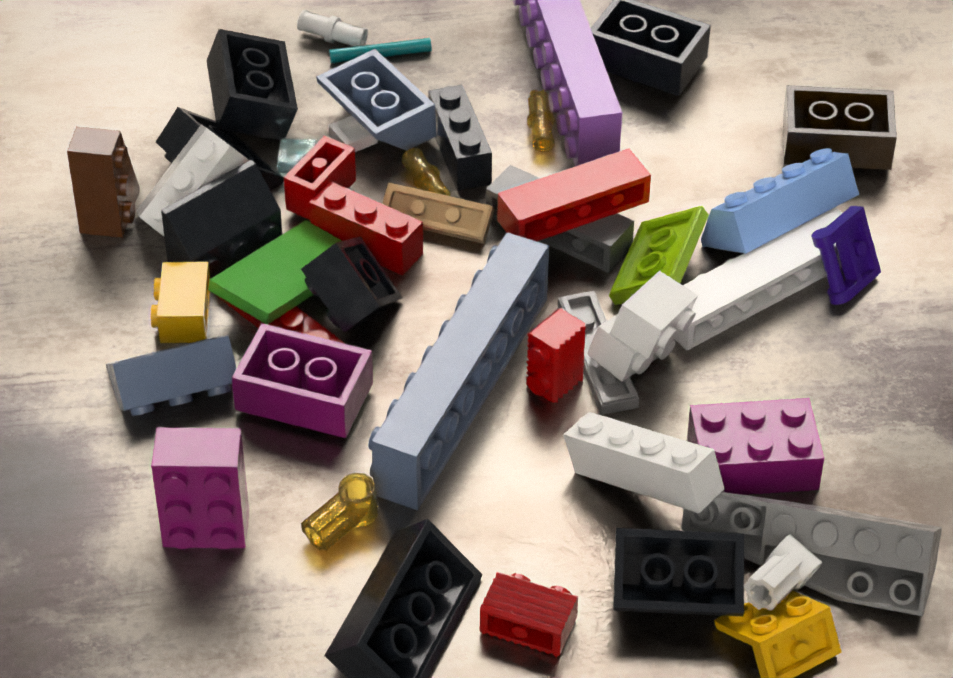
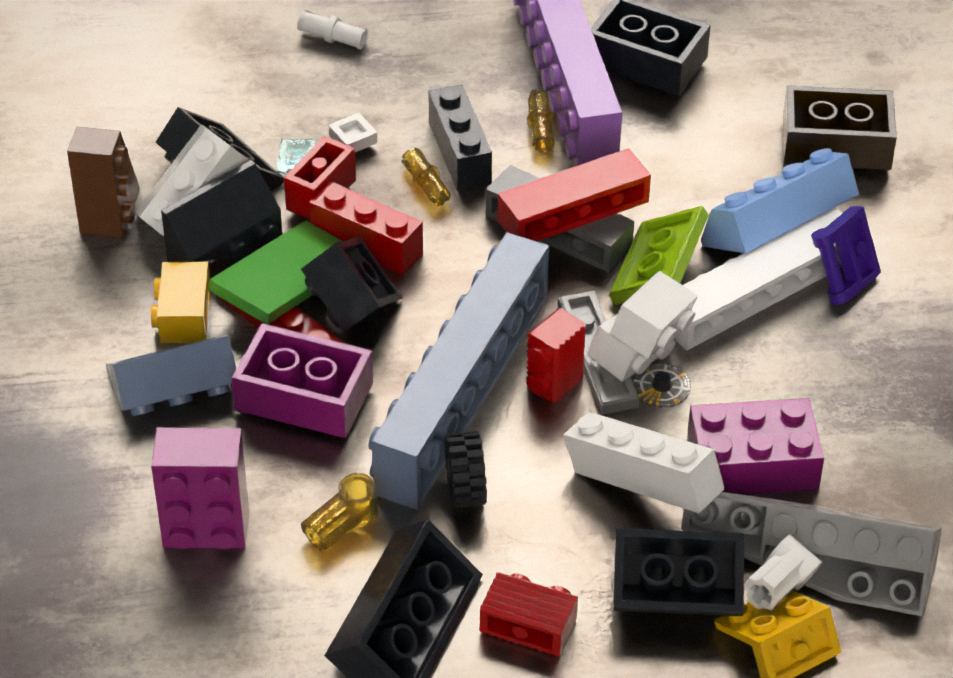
(251, 85): black brick -> none
(382, 100): sand blue slope -> none
(384, 49): teal bar -> none
(441, 212): tan tile -> none
(465, 469): none -> black tyre
(662, 385): none -> piece

